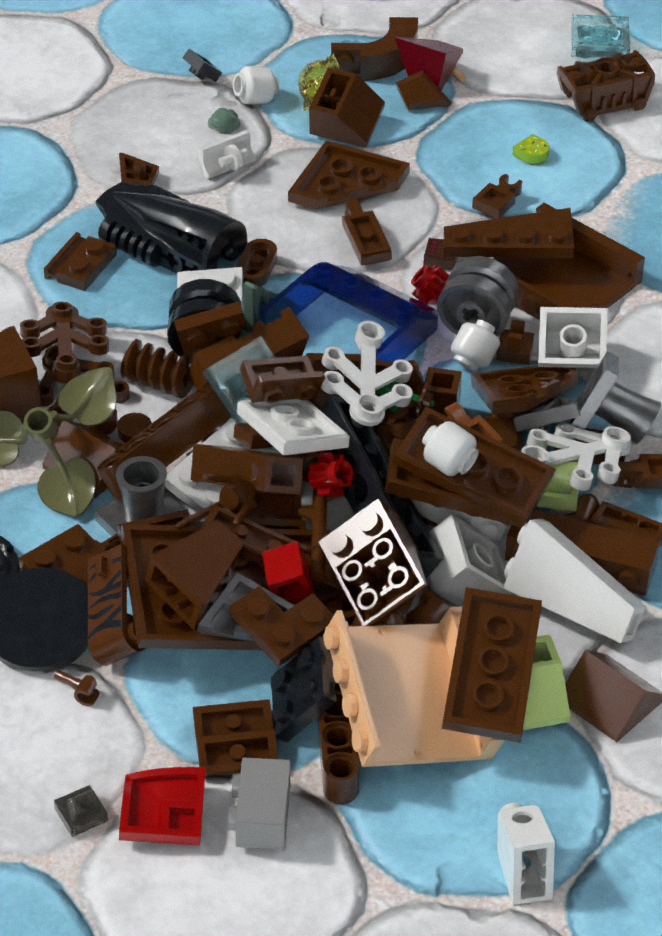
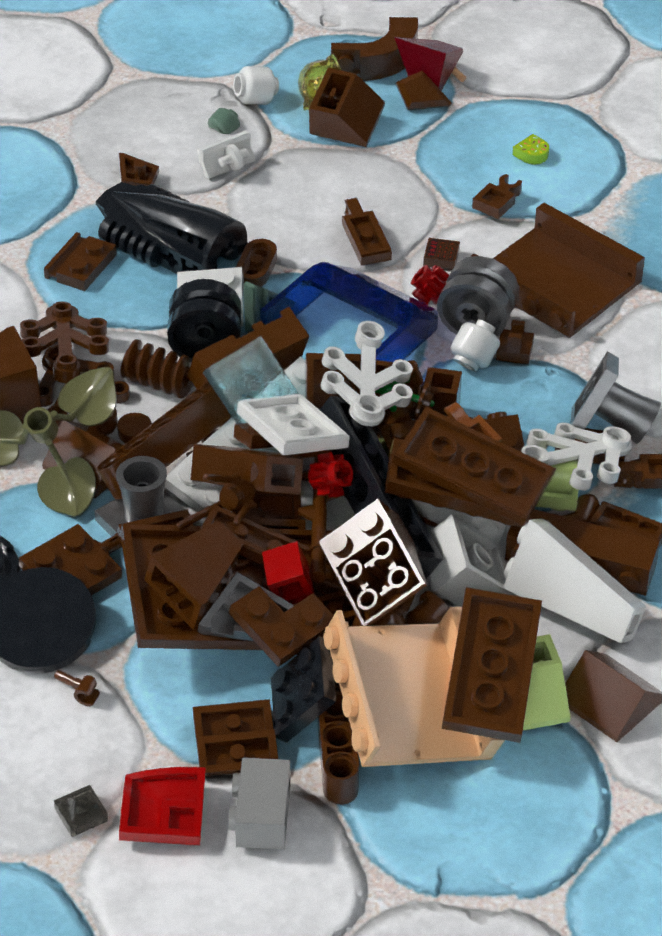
(109, 625): reddish brown door -> none
(201, 66): black plate -> none
(202, 328): reddish brown plate -> none
(281, 379): reddish brown bracket -> none
(344, 174): reddish brown plate -> none
(450, 448): white head -> none
(521, 236): reddish brown wing -> none
(521, 388): reddish brown plate -> none
(526, 833): white torso -> none
(548, 412): flat silver wing -> none
(572, 337): white slope -> none
(599, 36): clear light blue plate -> none
(607, 84): reddish brown piece -> none

